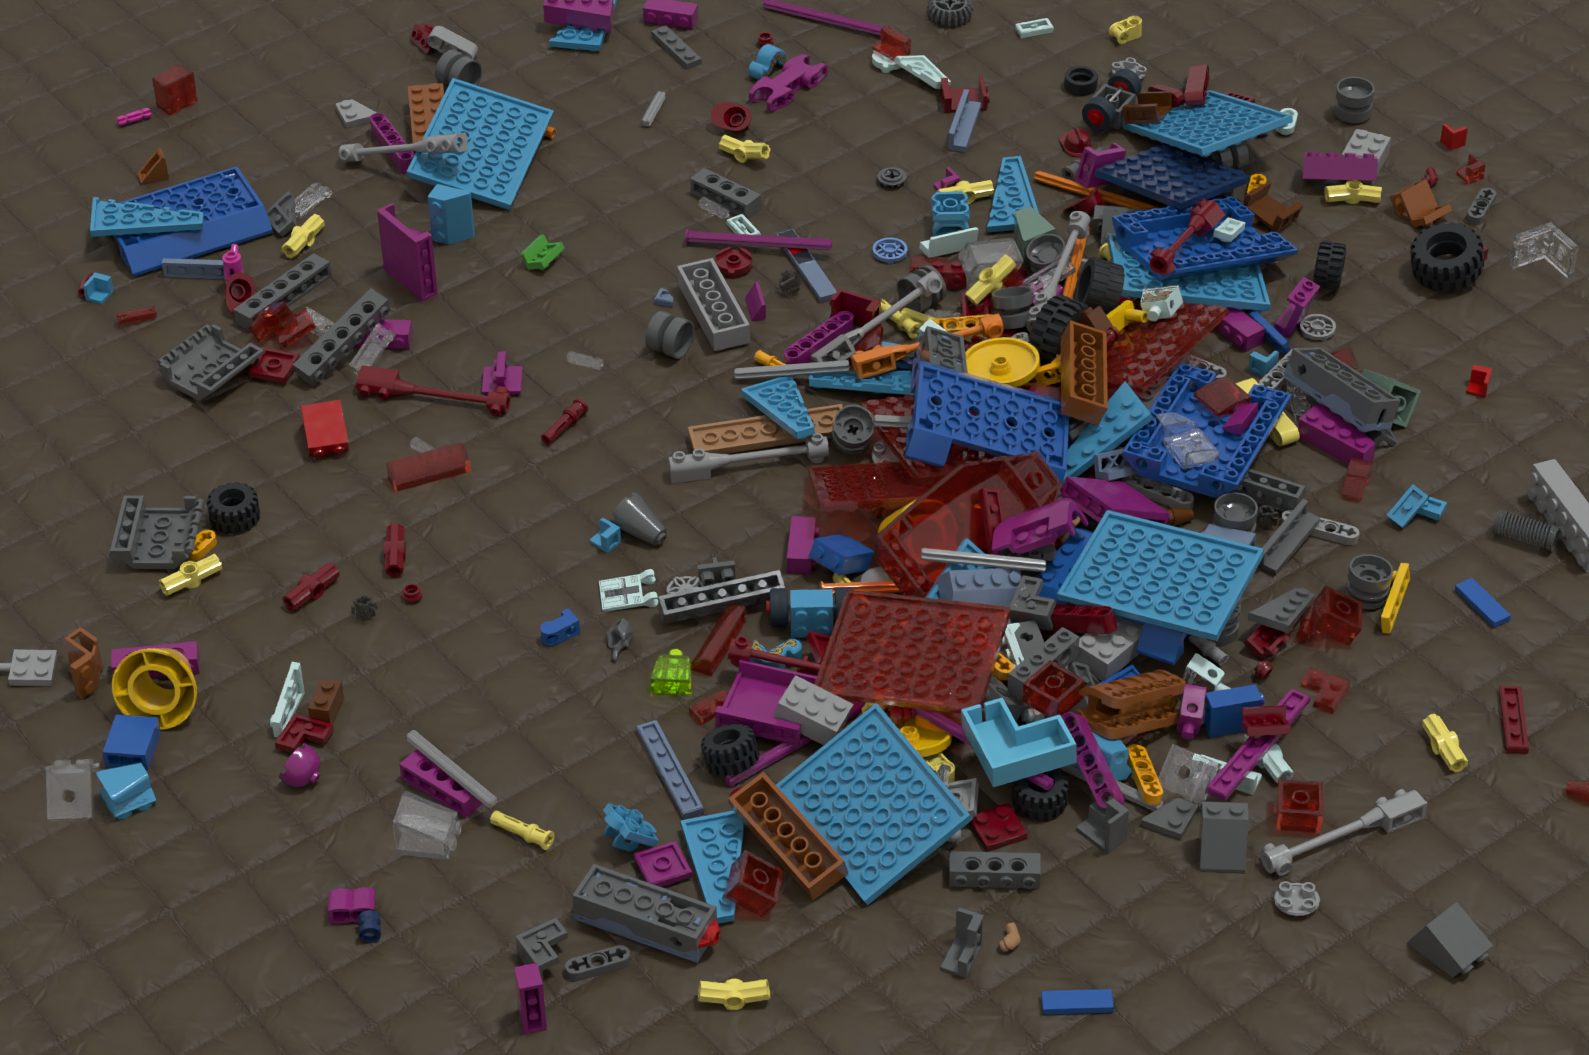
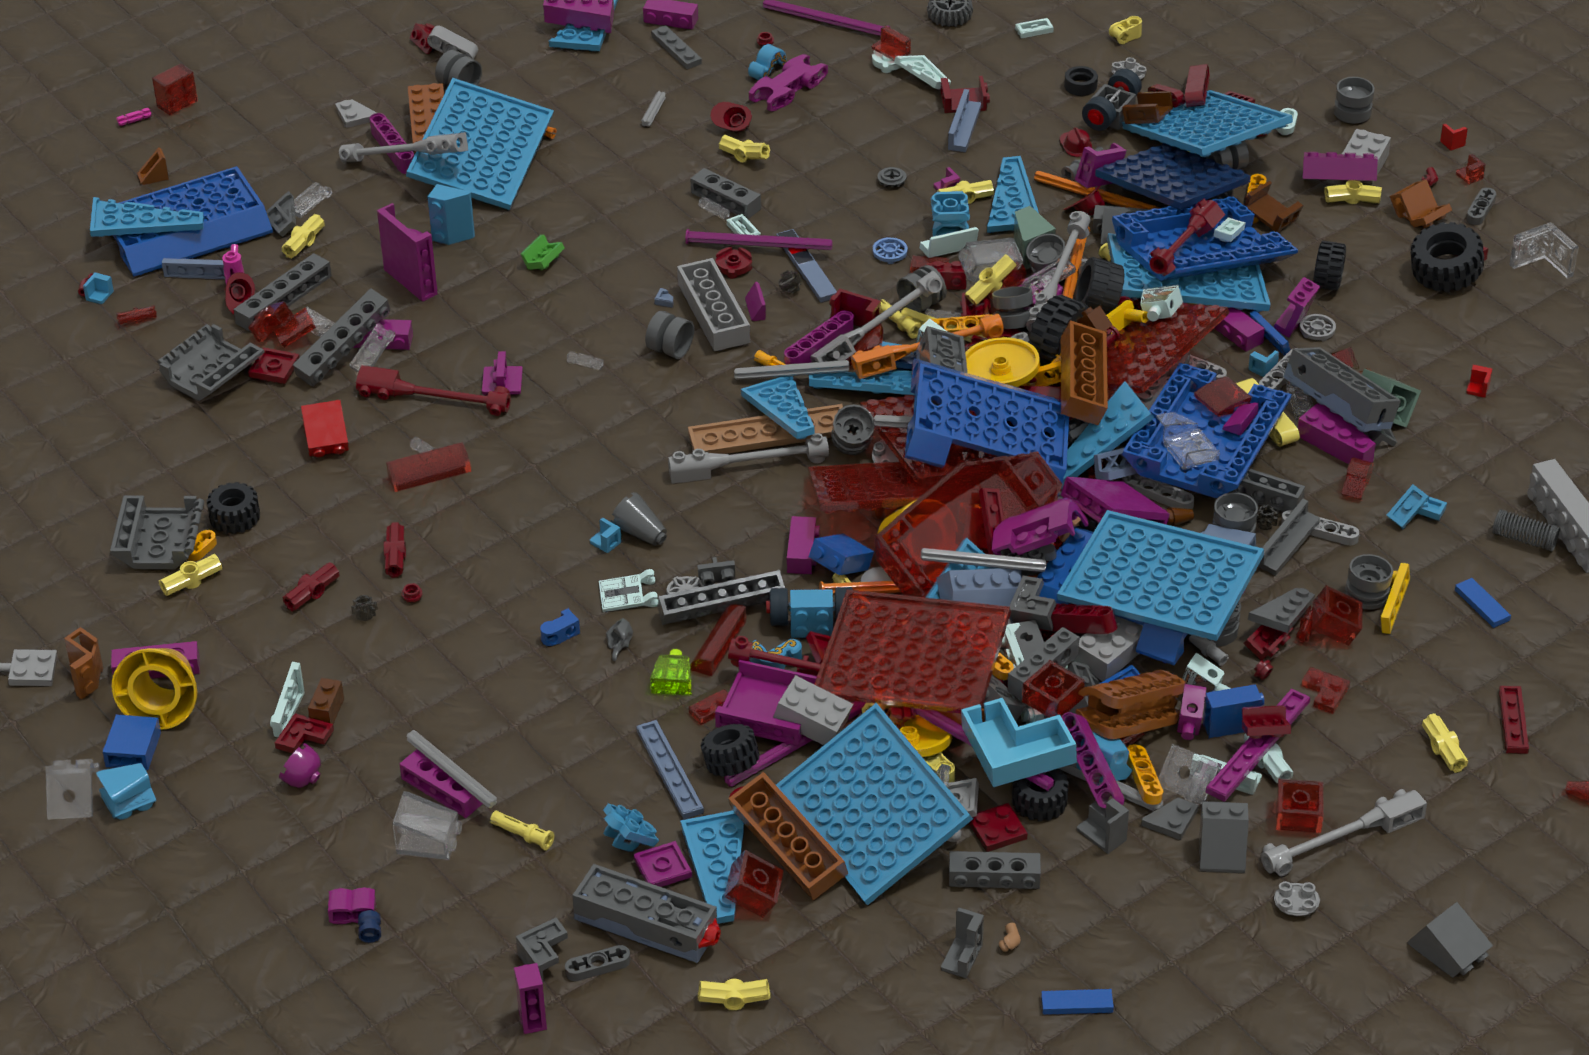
(569, 416): dark red pin -> none

